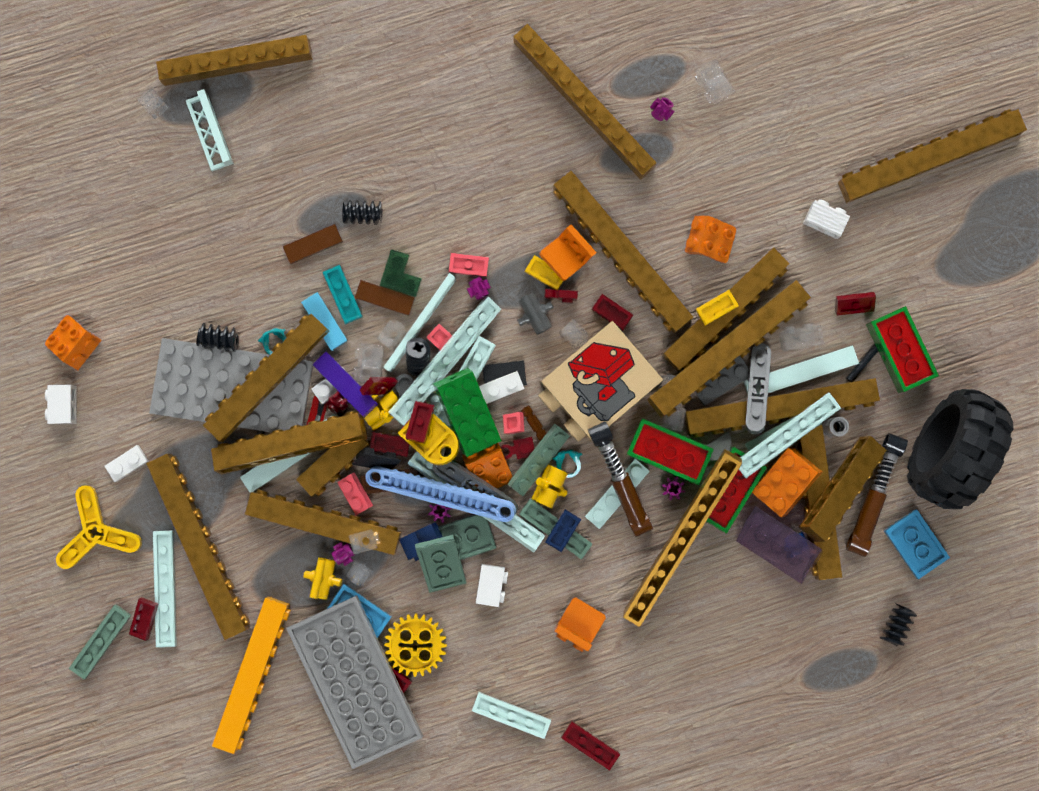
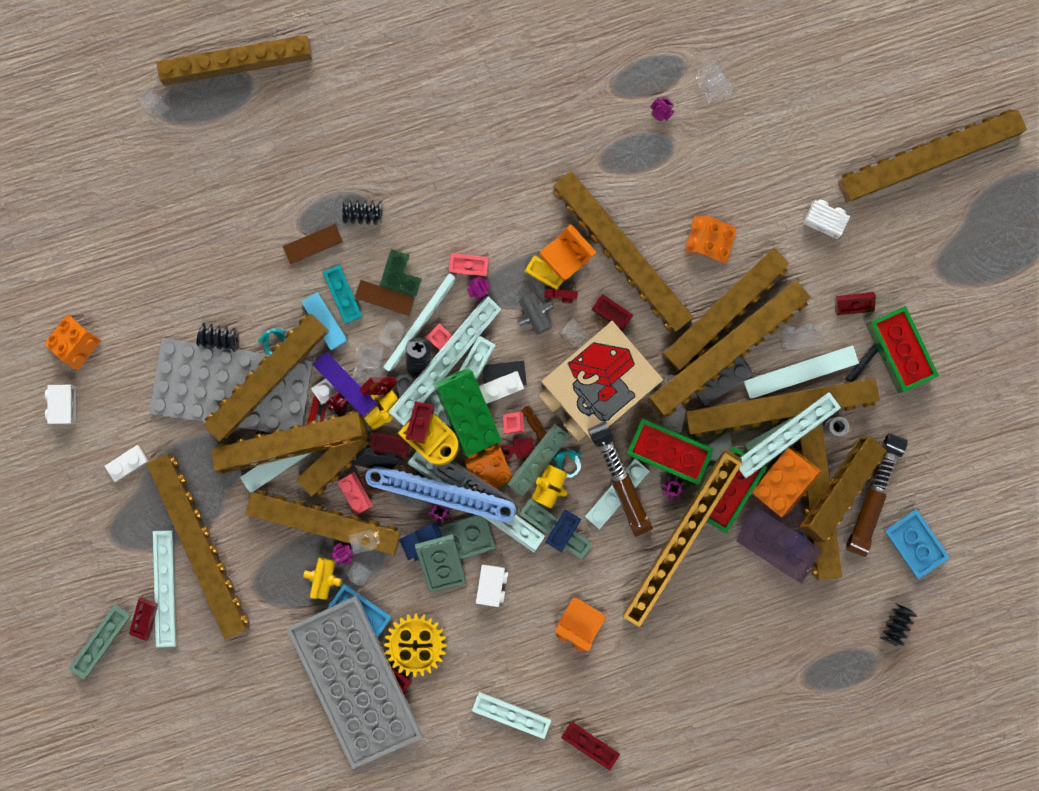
(90, 518): yellow piece -> none
(214, 127): light aqua fence -> none
(251, 674): light orange brick -> none
(584, 102): pearl gold brick -> none
(716, 307): yellow plate -> none
(758, 404): piece -> none
(960, 449): black tyre -> none

